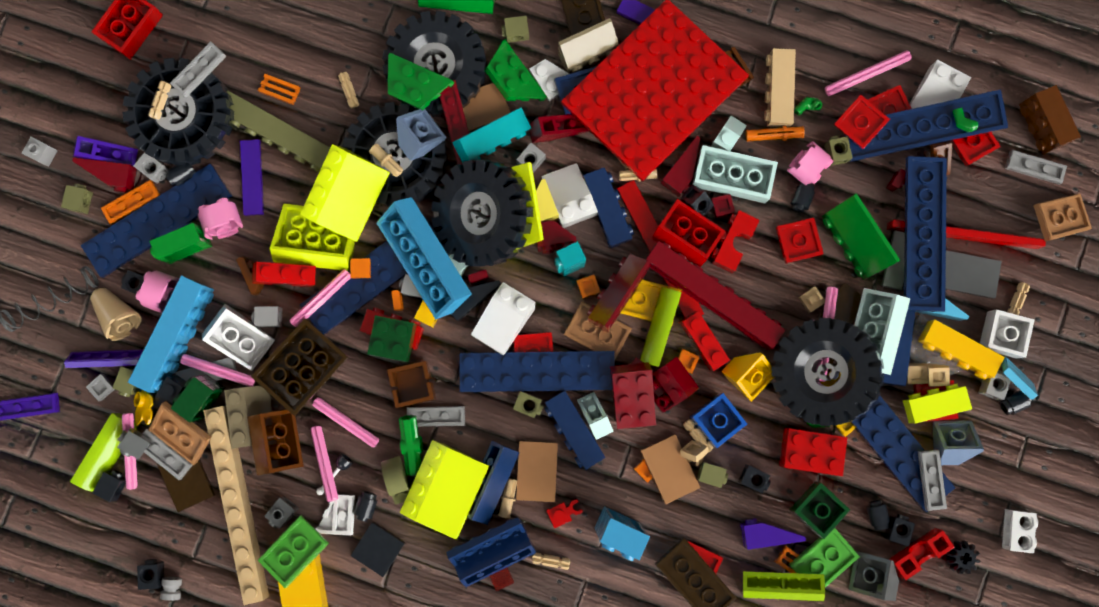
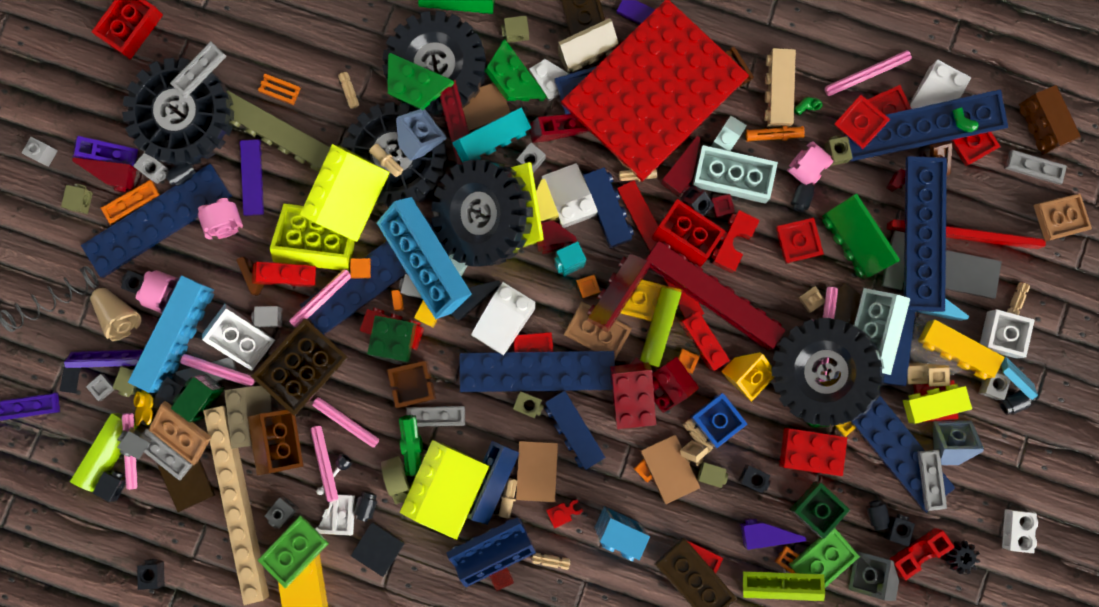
(69, 379): none -> black sticker
(159, 100): tan axle -> none
(171, 587): light grey wheel -> none
(179, 244): green window -> none
(478, 276): dark red tile -> none
(595, 415): light aqua slope -> none

